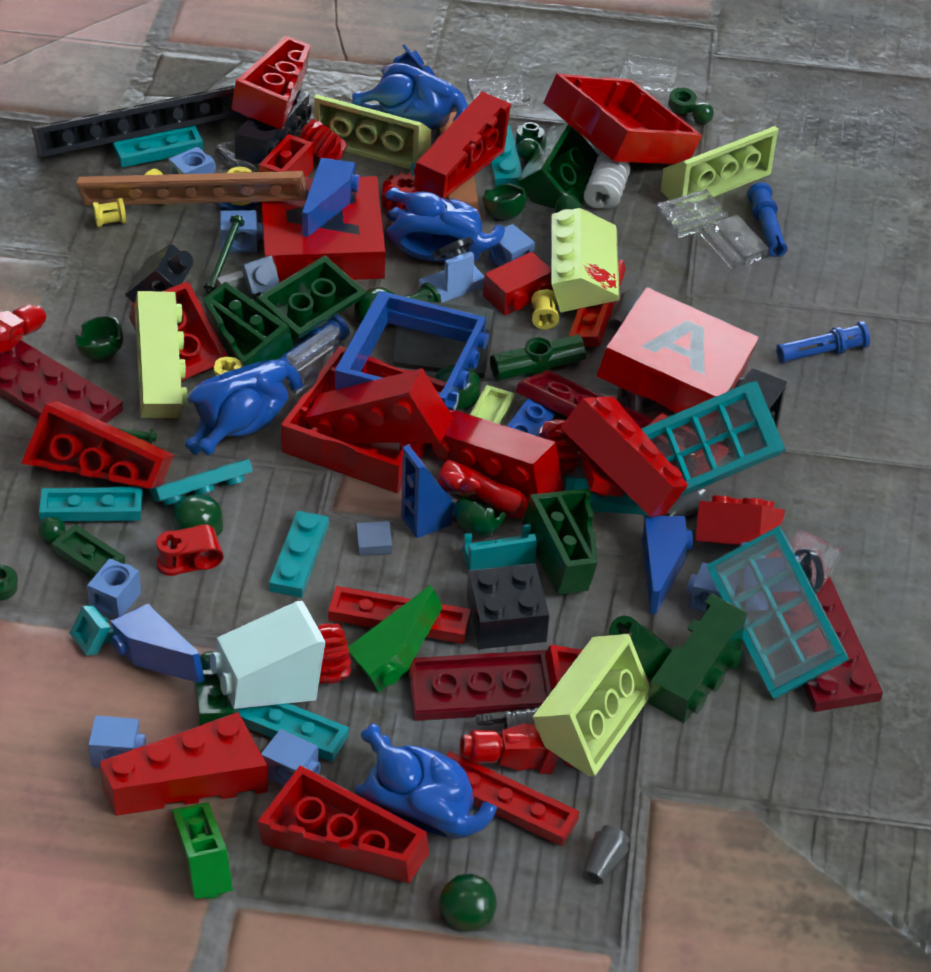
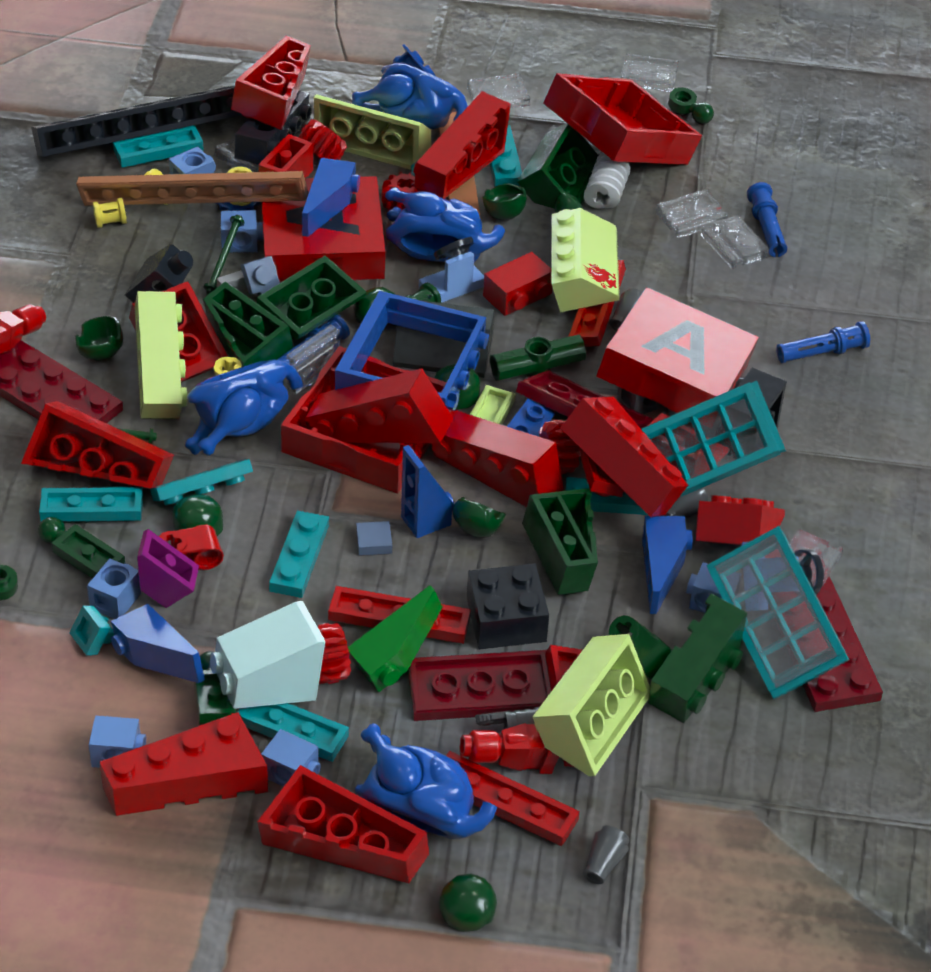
(164, 571): none -> magenta slope
(203, 851): green slope -> none
(470, 483): red piece -> none
(500, 552): teal hinge -> none
(511, 246): medium blue brick -> none
(528, 139): dark green plate -> none
(545, 311): light yellow bush -> none
(722, 167): yellowish green slope -> none

